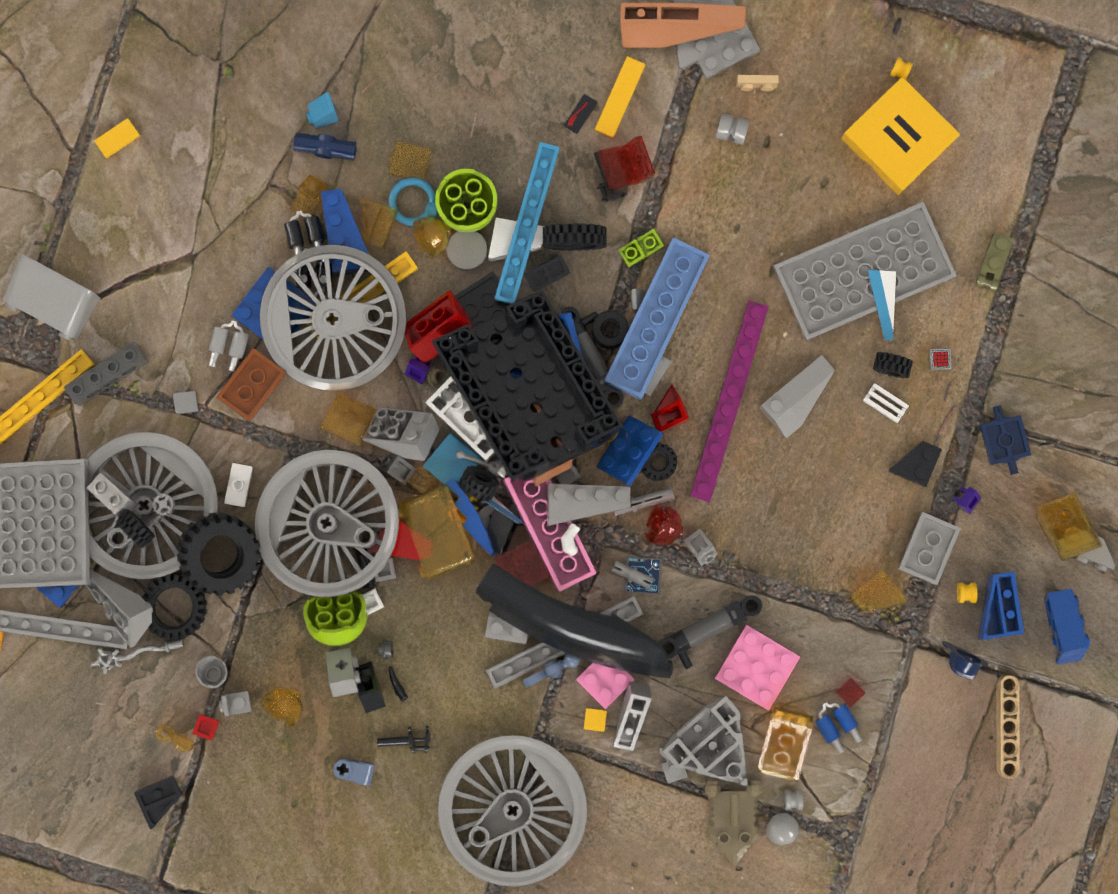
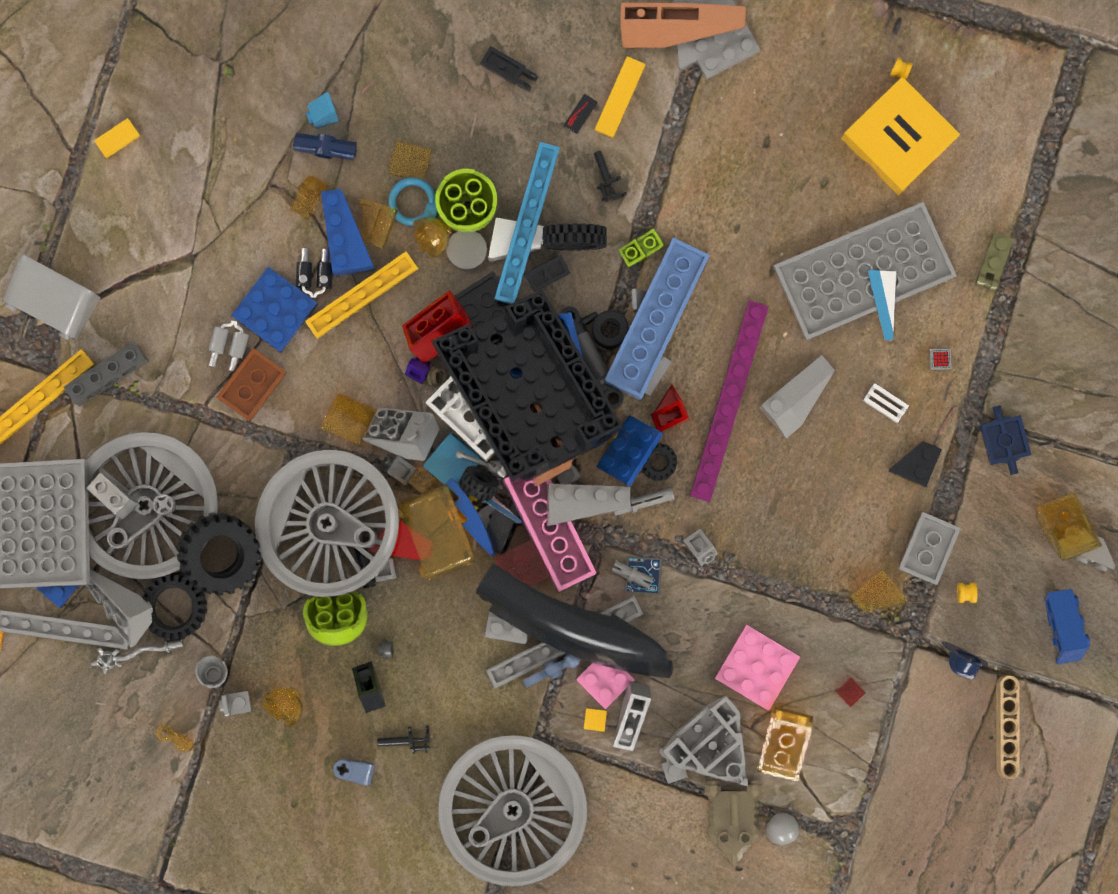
(135, 529): black tyre -> none
(158, 799): black wing -> none
(185, 402): light grey slope -> none
(206, 727): red plate -> none
(238, 485): white plate -> none
(294, 232): black piece -> none
(342, 672): light grey brick -> none
(351, 316): light grey piece -> none
(372, 601): white tile -> none
(398, 689): black helmet -> none
(507, 68): none -> black hinge
(568, 540): white arm -> none
(626, 164): clear red bracket -> none
(664, 526): clear red cylinder -> none
(709, 627): piece -> none
(732, 128): light grey wheel -> none
(765, 82): tan plate -> none
(793, 799): light grey wheel -> none
(846, 721): blue piece -> none
(892, 365): black tyre -> none
(968, 500): dark purple tile -> none
(1001, 608): blue wedge -> none

